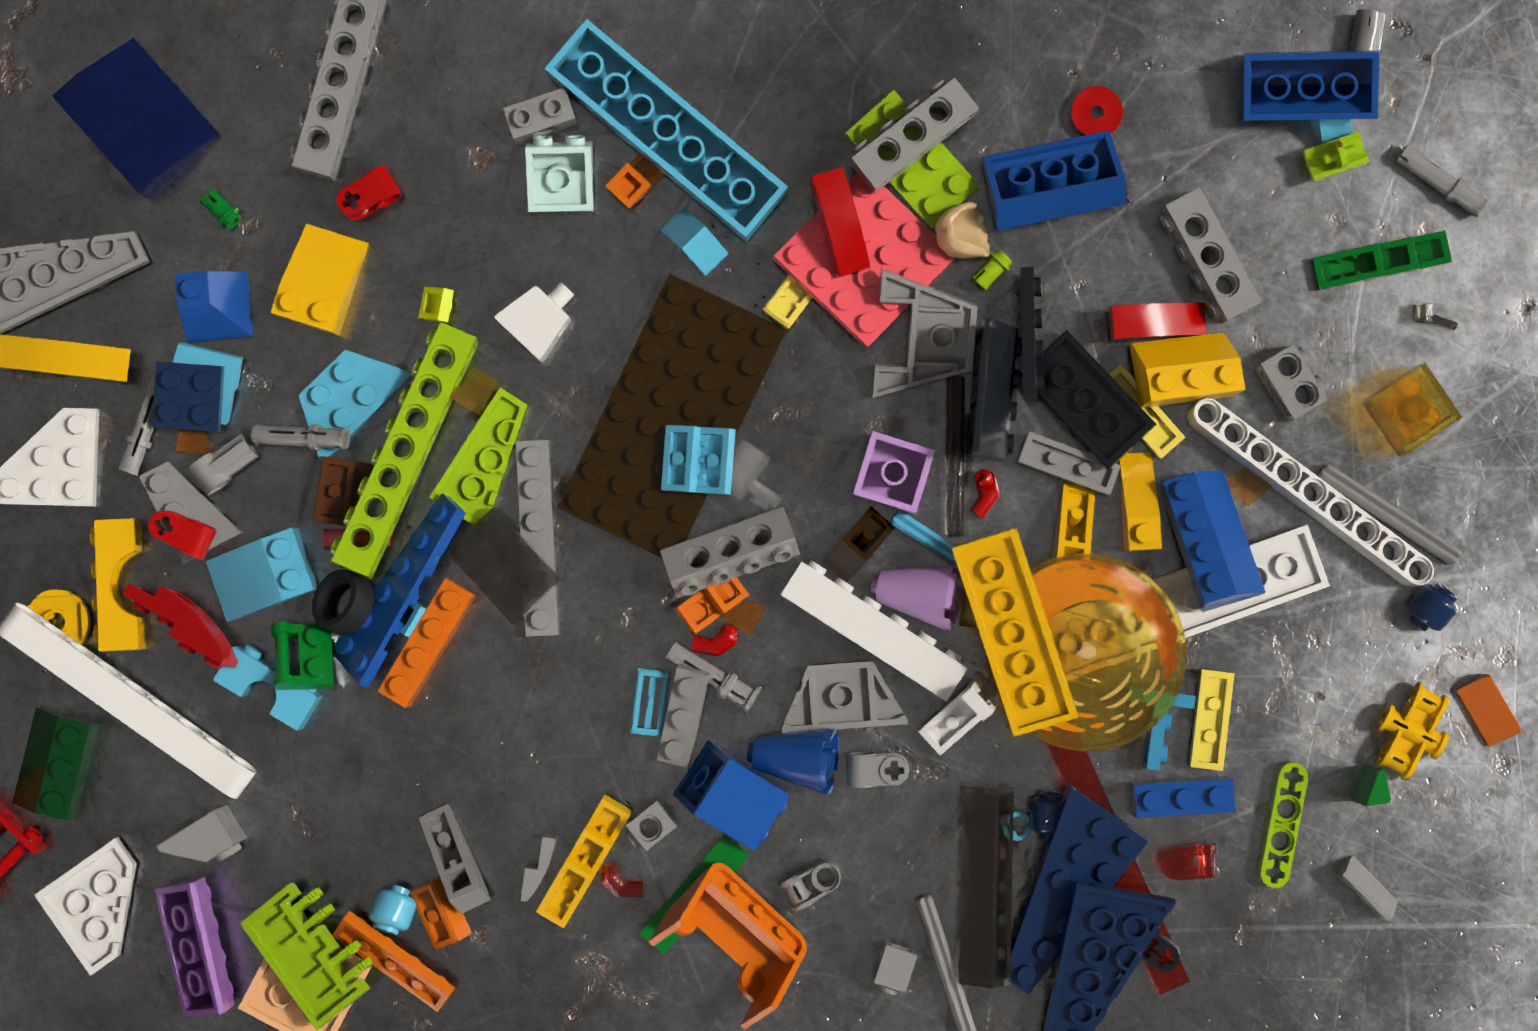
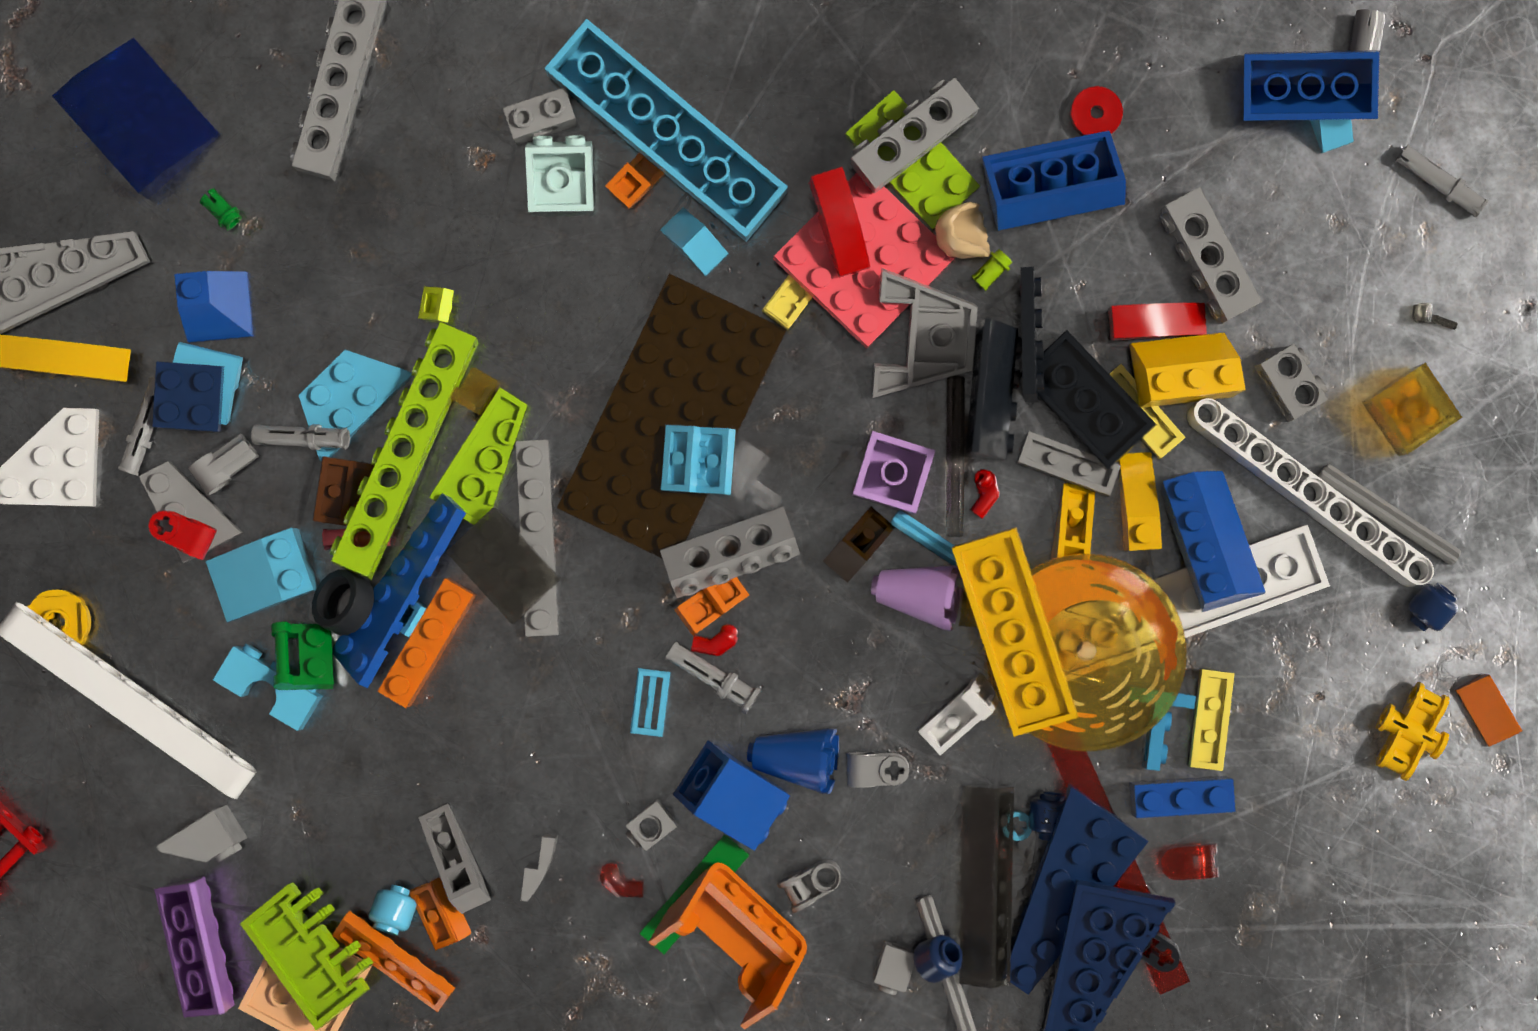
(56, 764): dark green slope -> none
(93, 904): white plate -> none
(114, 545): yellow arch -> none
(187, 623): red slope -> none
(193, 442): clear orange tile -> none
(320, 279): yellow slope -> none
(371, 193): red piece -> none
(537, 319): white torso -> none
(584, 861): yellow slope -> none
(683, 716): light grey plate -> none
(744, 616): clear orange tile -> none
(842, 698): light grey wing -> none
(873, 630): white brick -> none
(937, 958): none -> dark blue head
(1248, 485): clear orange tile -> none
(1289, 825): lime beam -> none
(1335, 156): lime hips -> none
(1367, 888): light grey slope -> none
(1372, 787): green slope -> none
(1382, 260): green slope -> none

